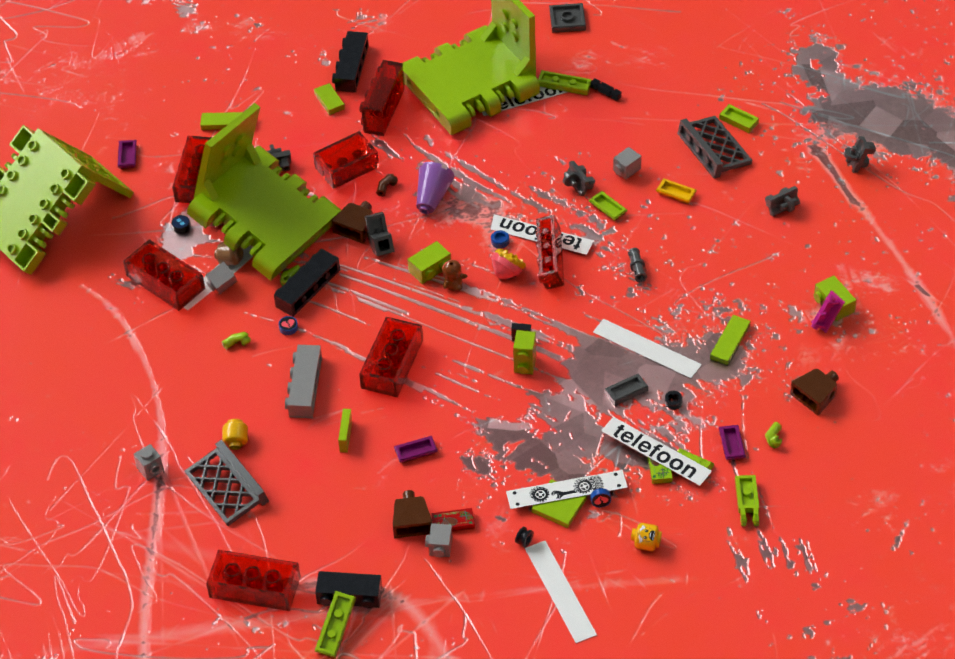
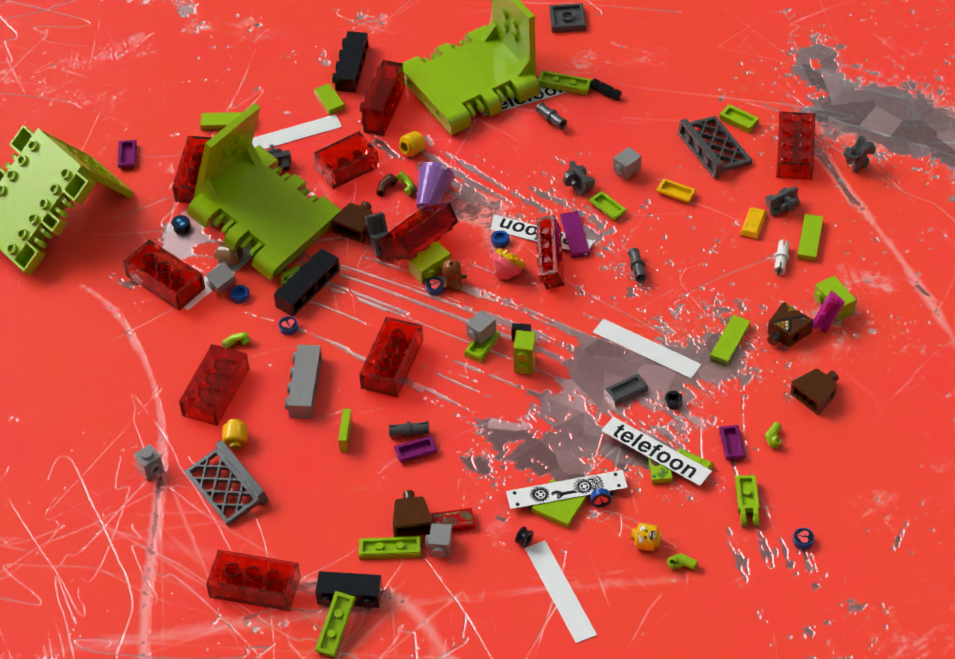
(214, 384): none -> clear red brick
(239, 294): none -> blue tile
(297, 132): none -> white sticker
(390, 547): none -> lime tile
(407, 181): none -> lime arm
(409, 429): none -> dark grey pin
(412, 143): none -> yellow head
(418, 231): none -> clear red brick
(434, 285): none -> tile
(479, 352): none -> lime tile
(480, 327): none -> light grey brick
(551, 115): none -> dark grey pin
(574, 234): none -> magenta tile
(681, 560): none -> lime arm
(753, 223): none -> yellow tile
(781, 257): none -> white pin
(788, 326): none -> reddish brown torso
(795, 145): none -> clear red brick
(803, 538): none -> tile
(810, 237): none -> lime tile

